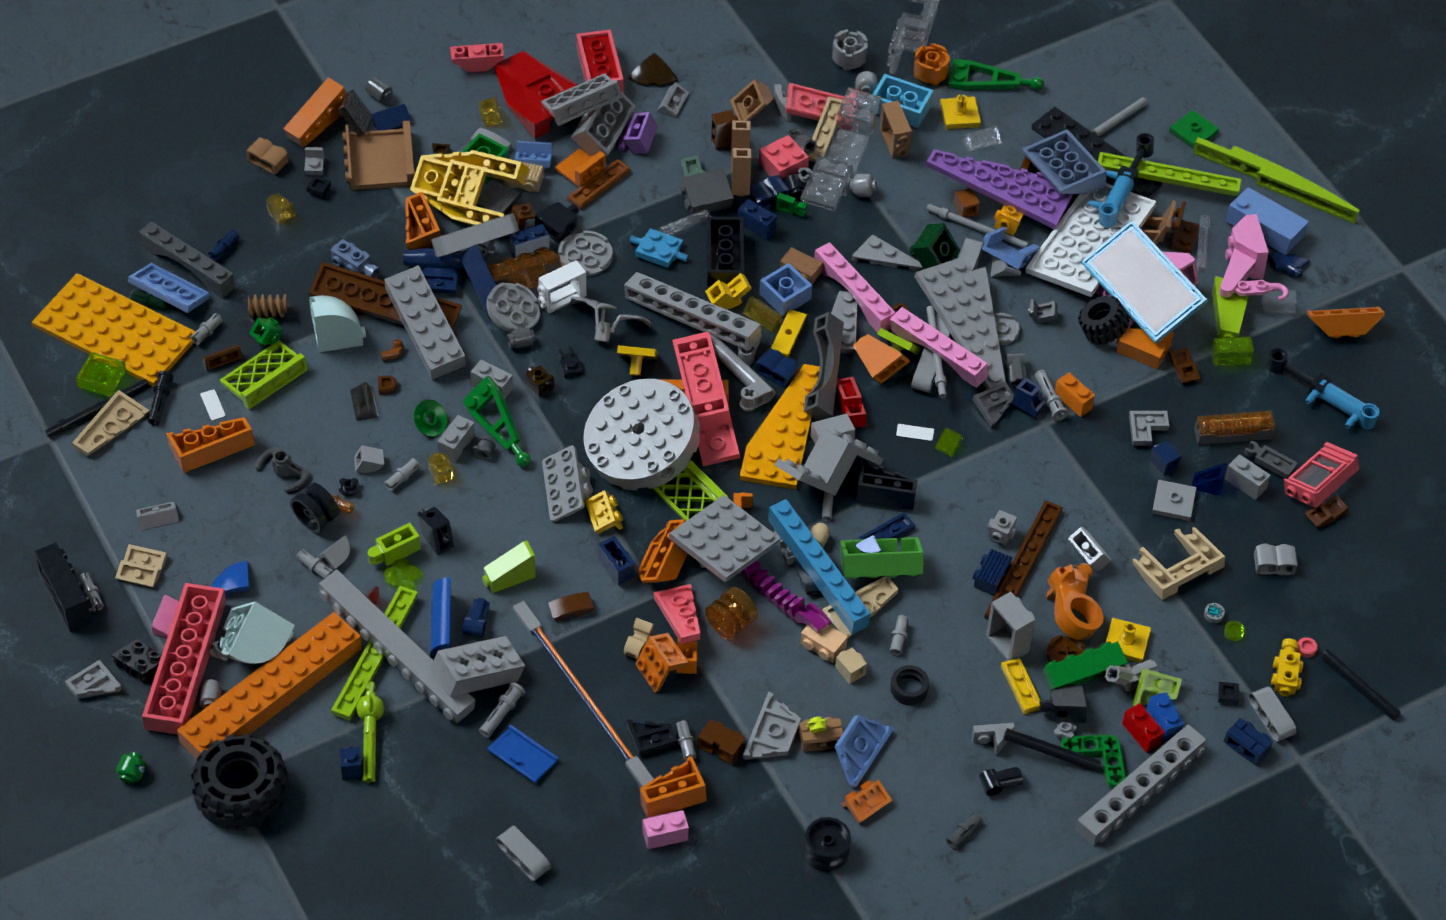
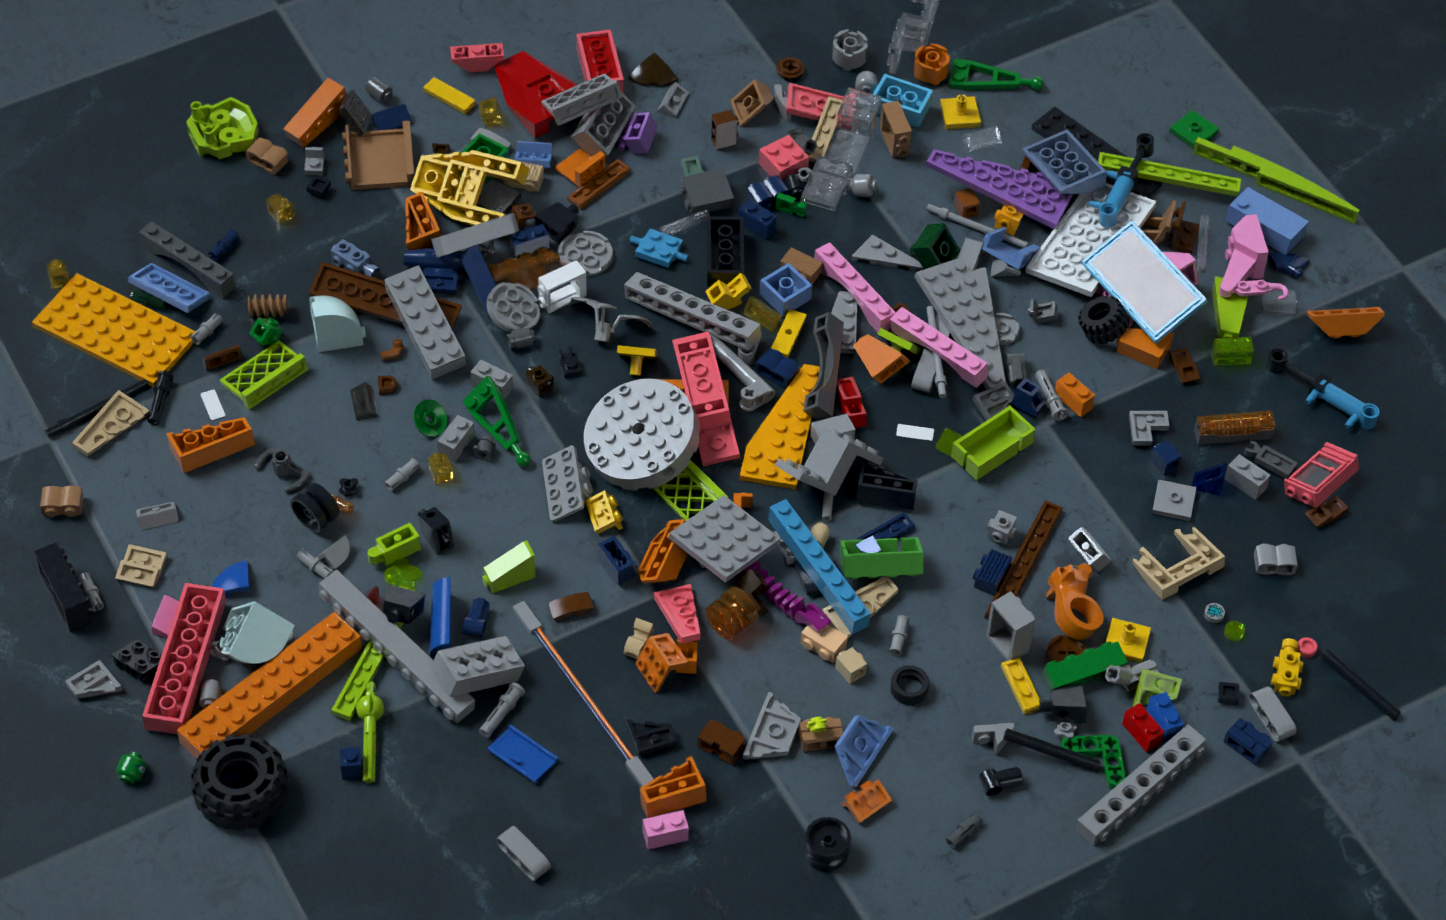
(55, 269): none -> clear yellow brick
(62, 501): none -> medium nougat brick
(101, 374): clear neon green brick -> none
(222, 127): none -> lime brick
(368, 459): light grey brick -> none
(403, 604): none -> black torso
(449, 95): none -> yellow tile
(685, 740): light grey axle -> none
(740, 158): medium nougat arch -> none
(753, 585): none -> dark brown brick
(796, 65): none -> reddish brown gear
(993, 442): none -> lime piece
(1120, 116): light grey piece -> none

